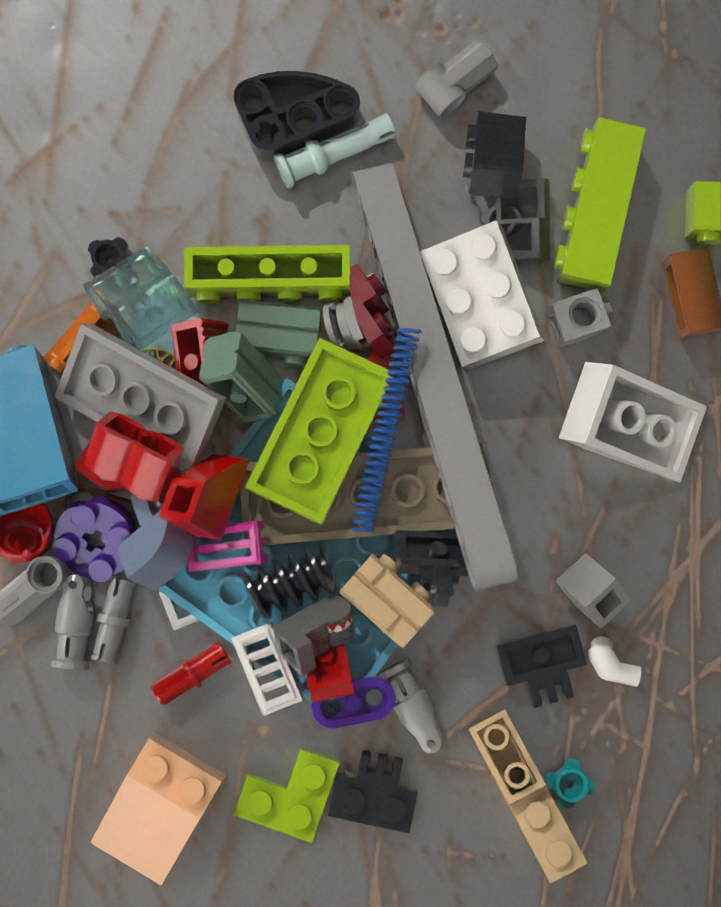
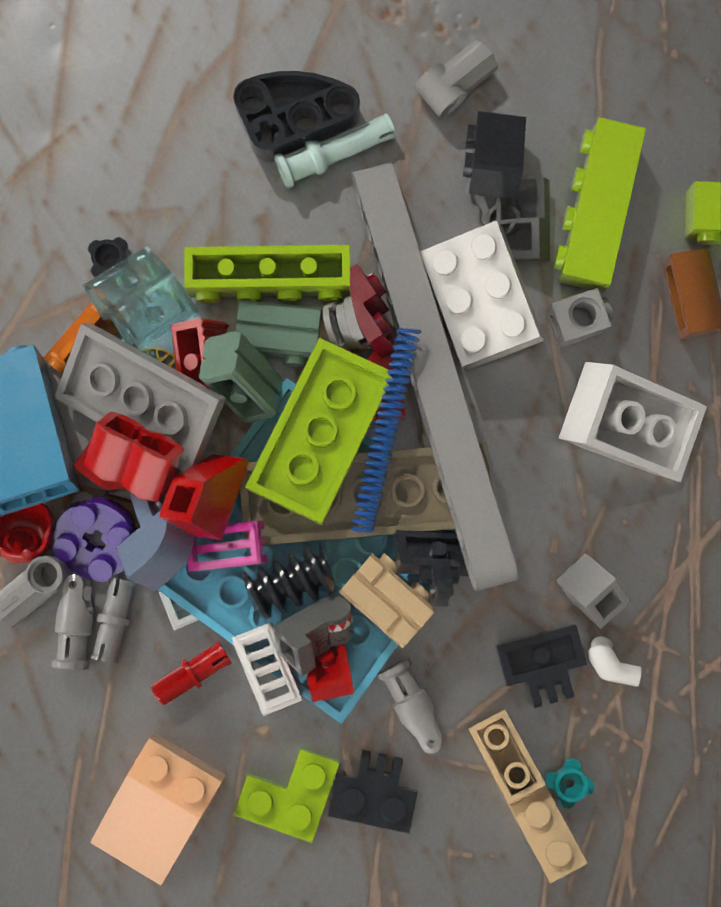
(355, 706): dark purple plate -> none

